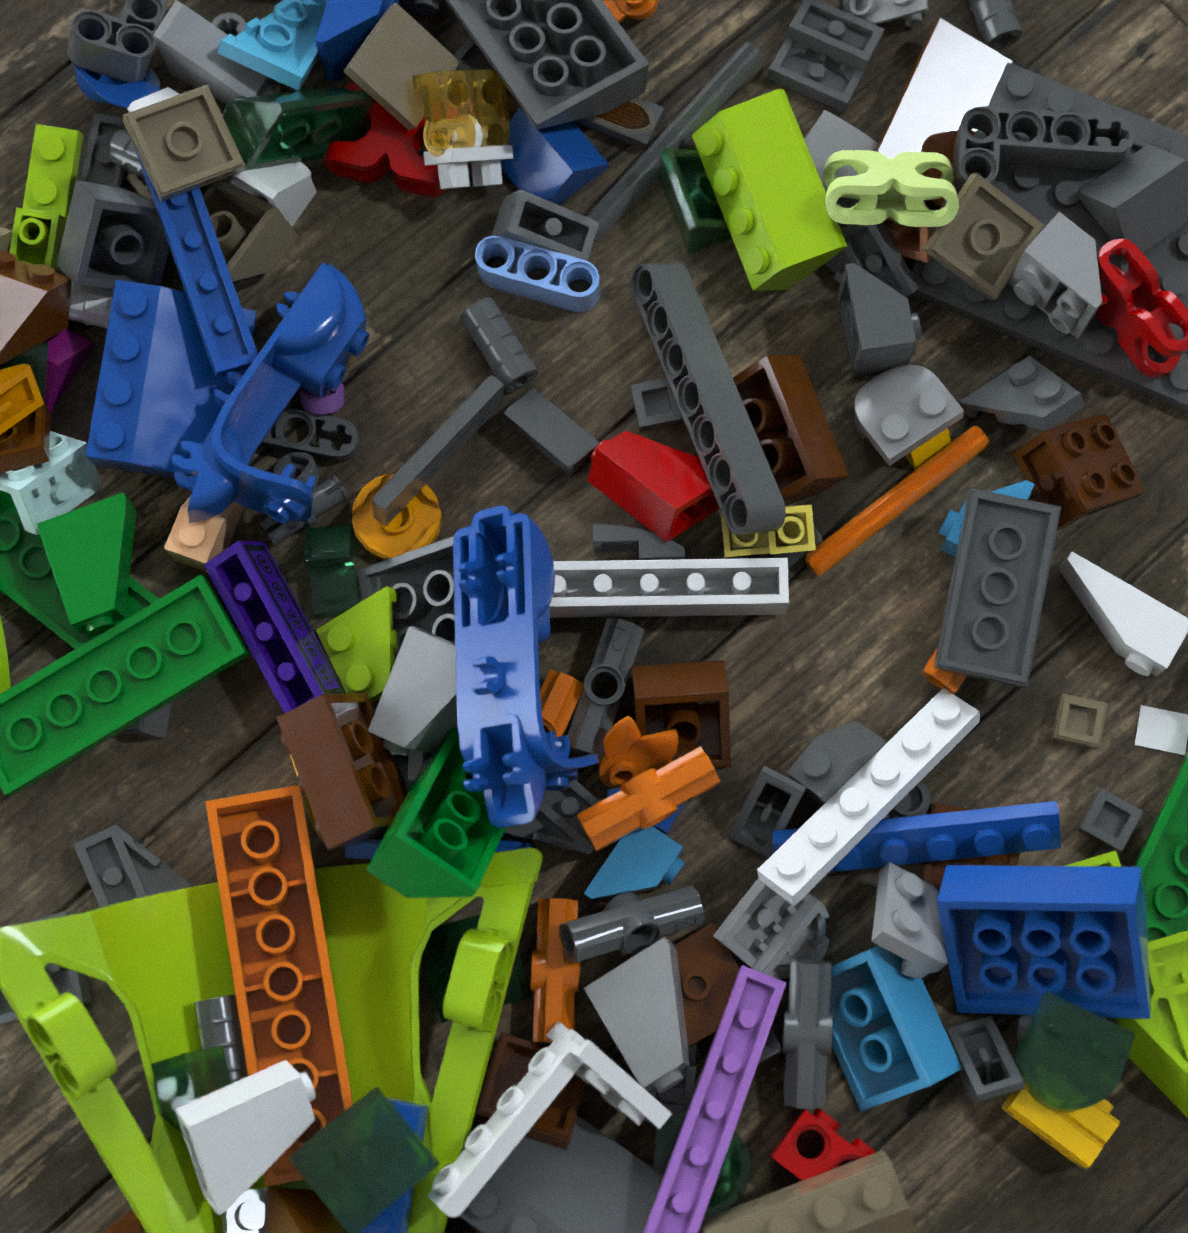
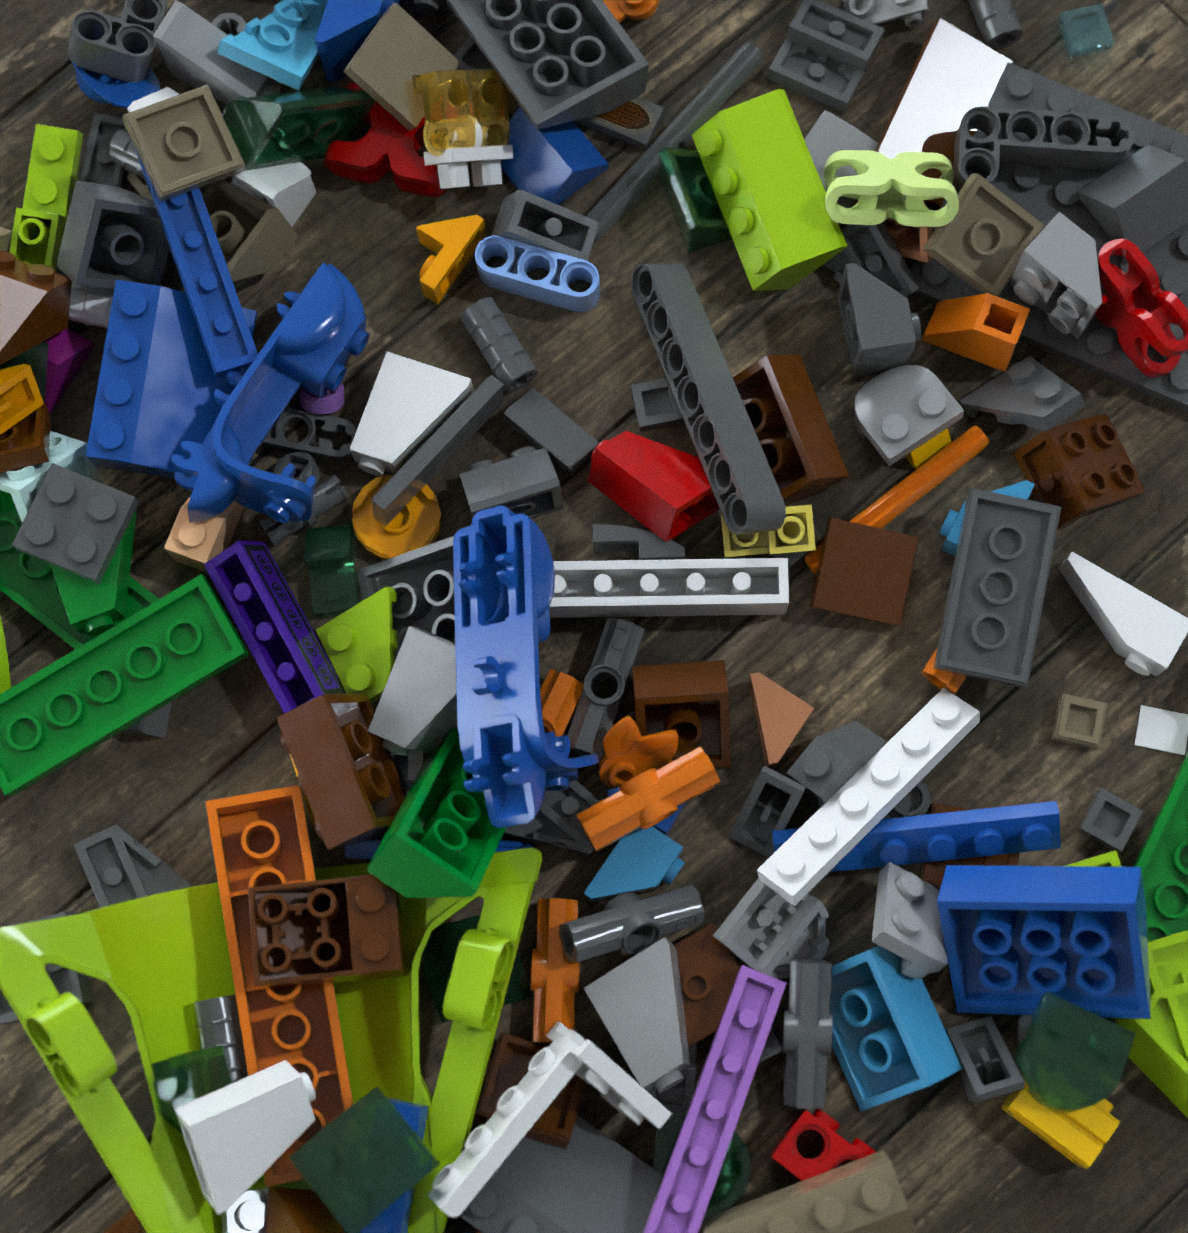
(75, 523): none -> dark grey plate
(326, 931): none -> reddish brown slope
(404, 412): none -> white slope
(455, 245): none -> light orange slope
(521, 483): none -> dark grey slope
(777, 717): none -> nougat slope
(863, 572): none -> reddish brown tile
(978, 328): none -> orange slope
(1085, 30): none -> clear light blue tile

